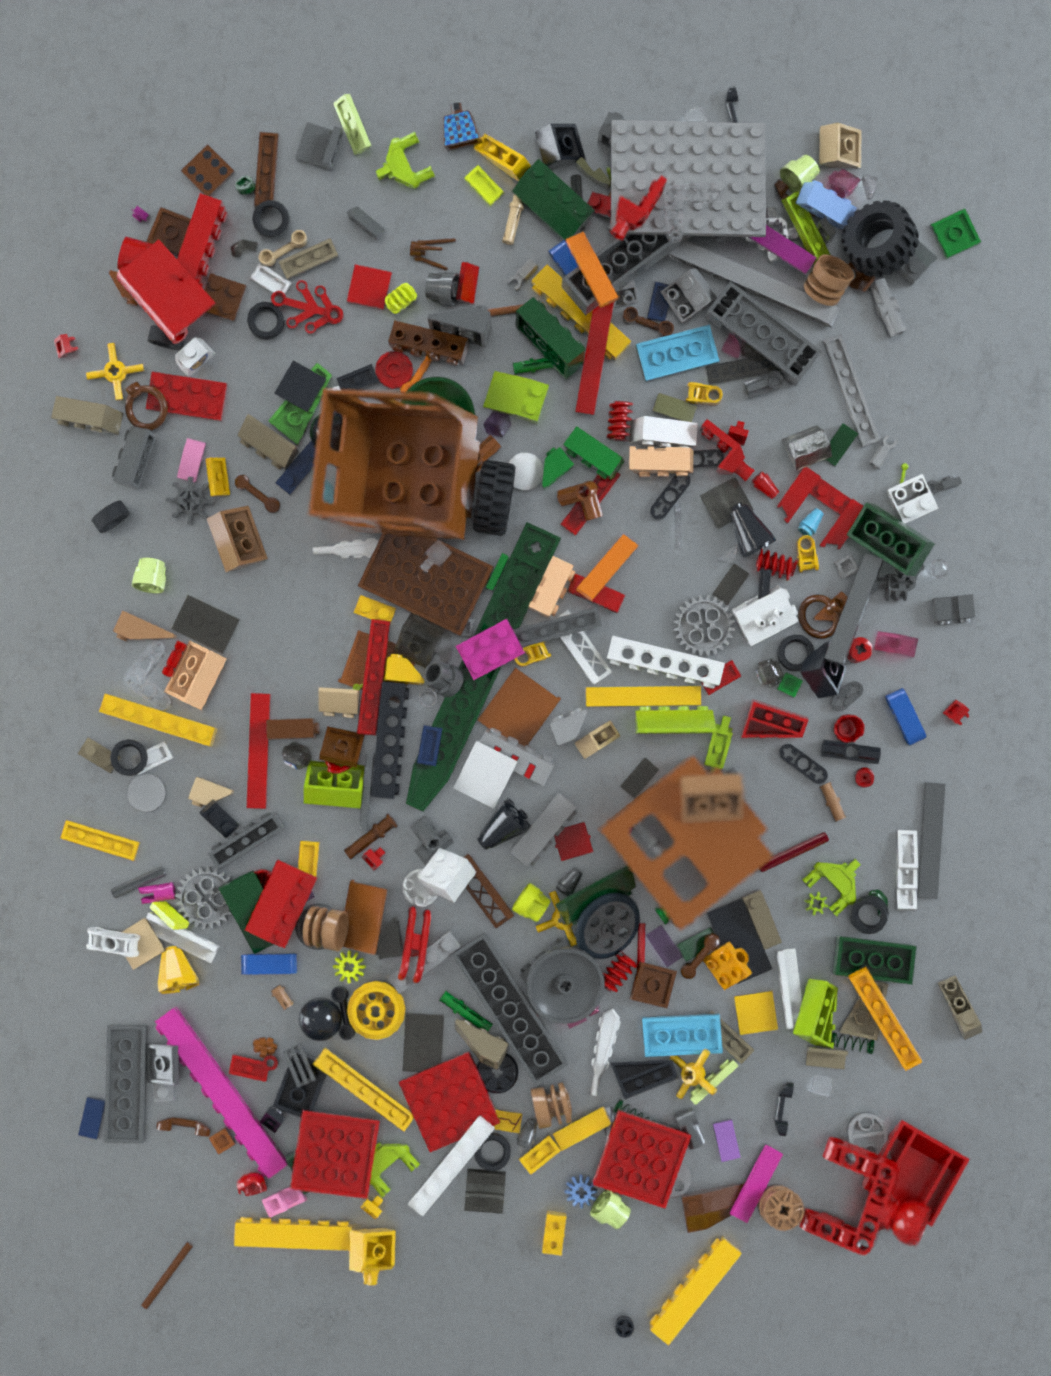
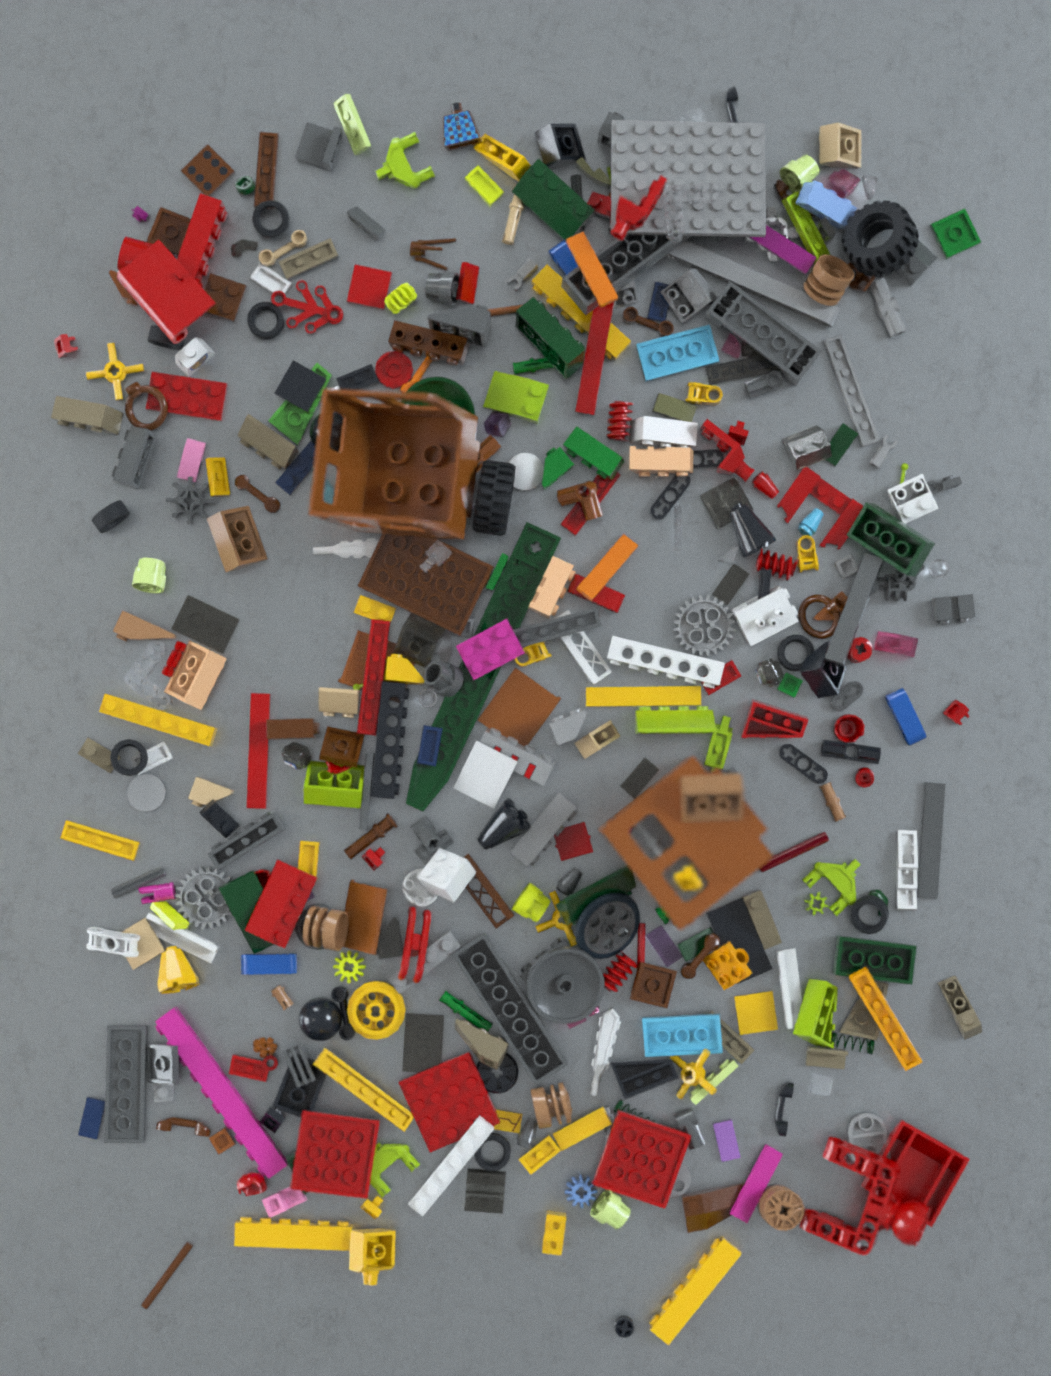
(688, 879): none -> yellow tile

